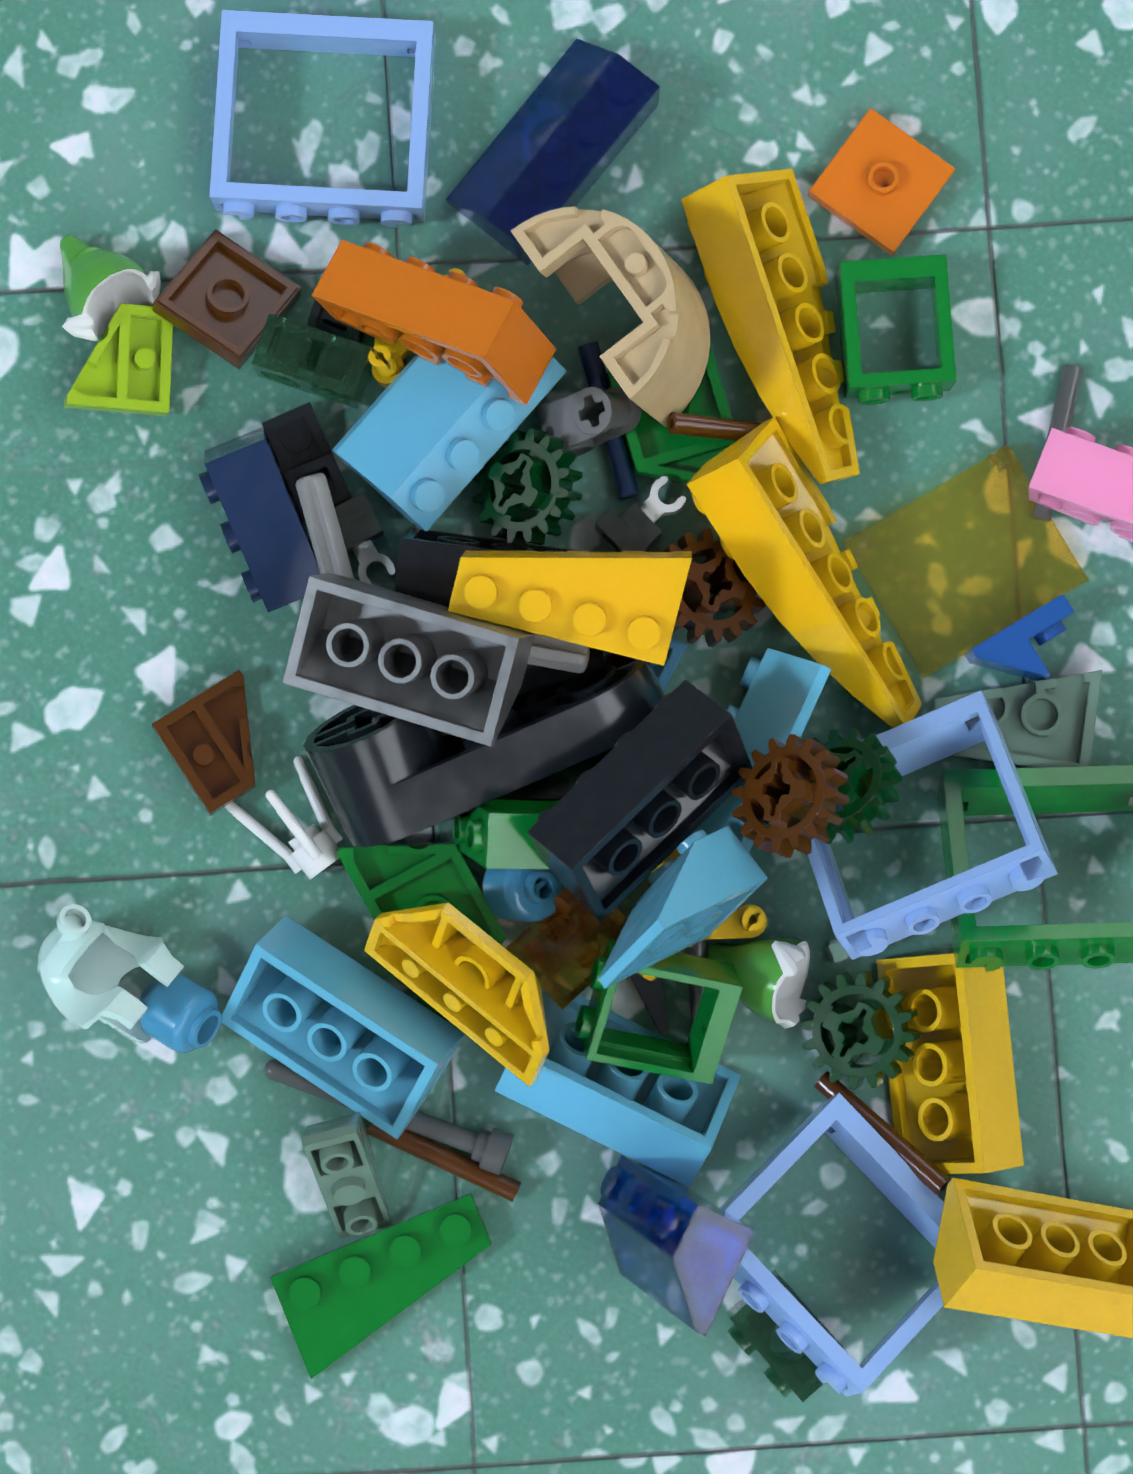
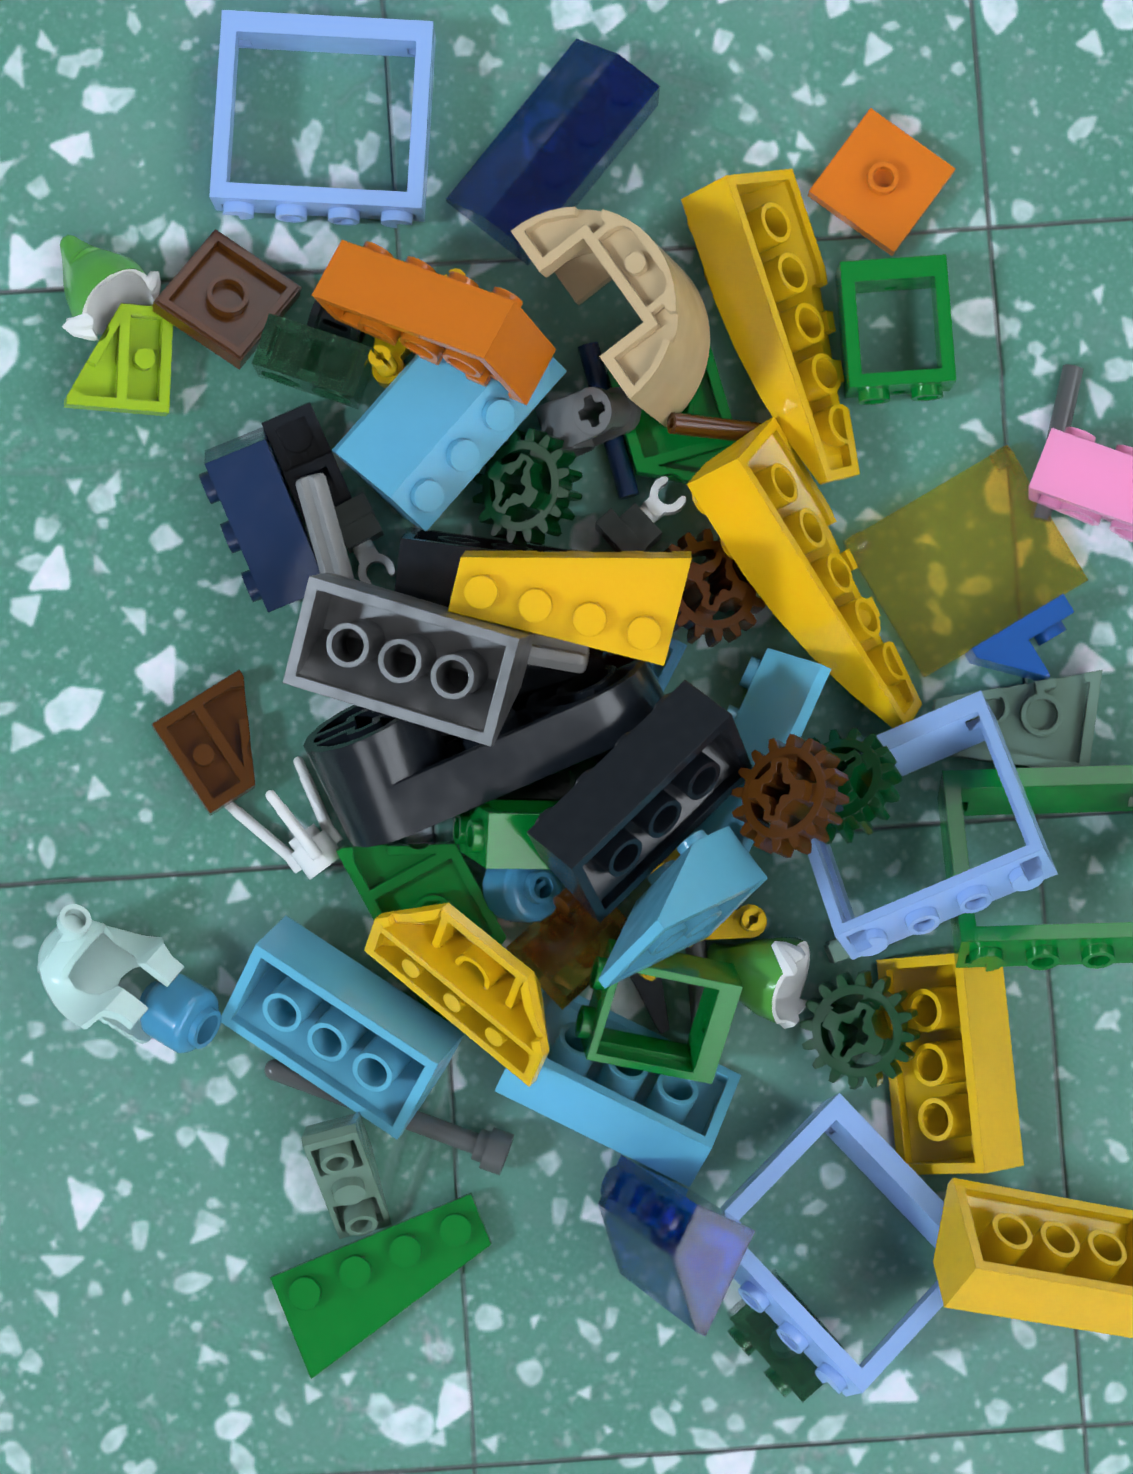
(449, 1161): reddish brown piece -> none
(920, 1165): reddish brown piece -> none

